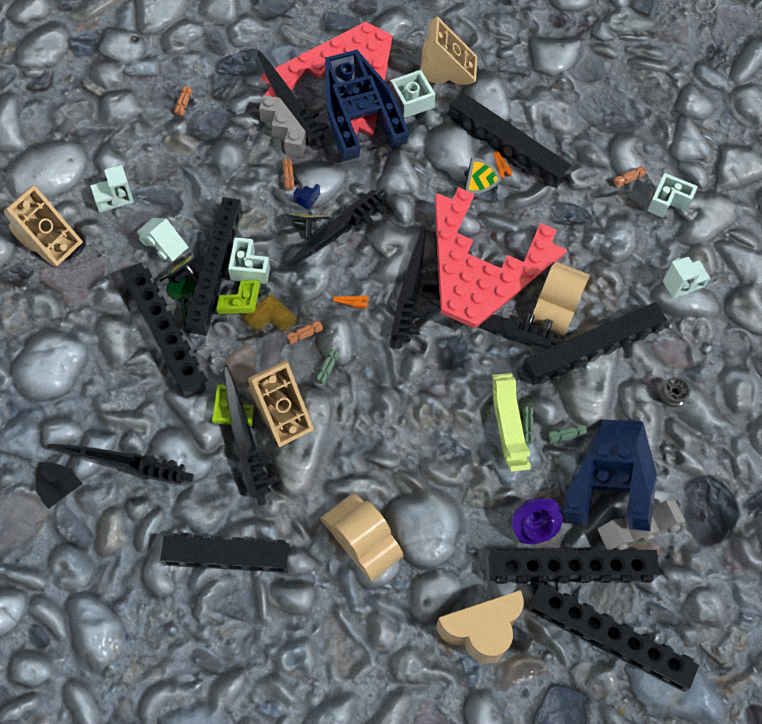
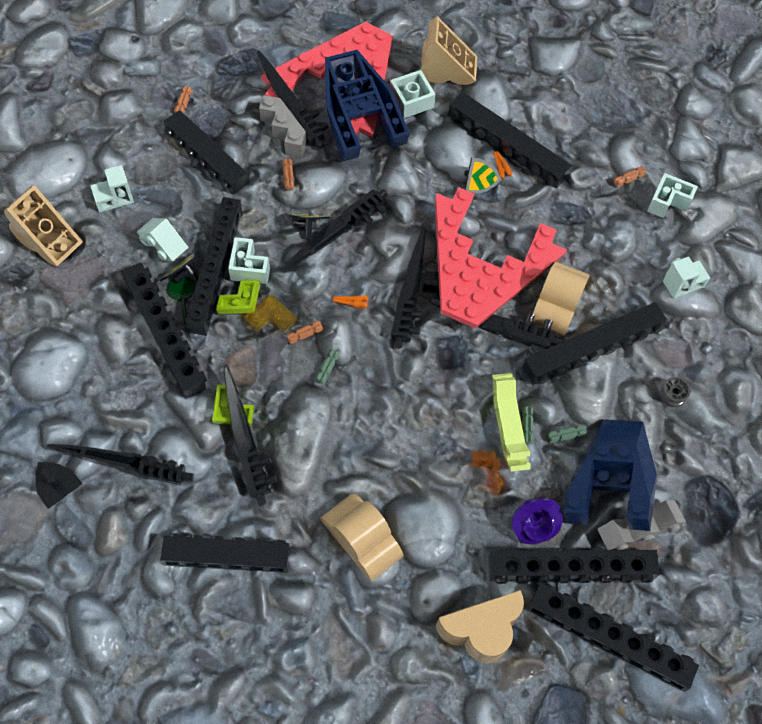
(206, 152): none -> black brick
(280, 403): tan brick -> none
(307, 196): clear blue panel -> none
(483, 458): none -> clear orange bracket

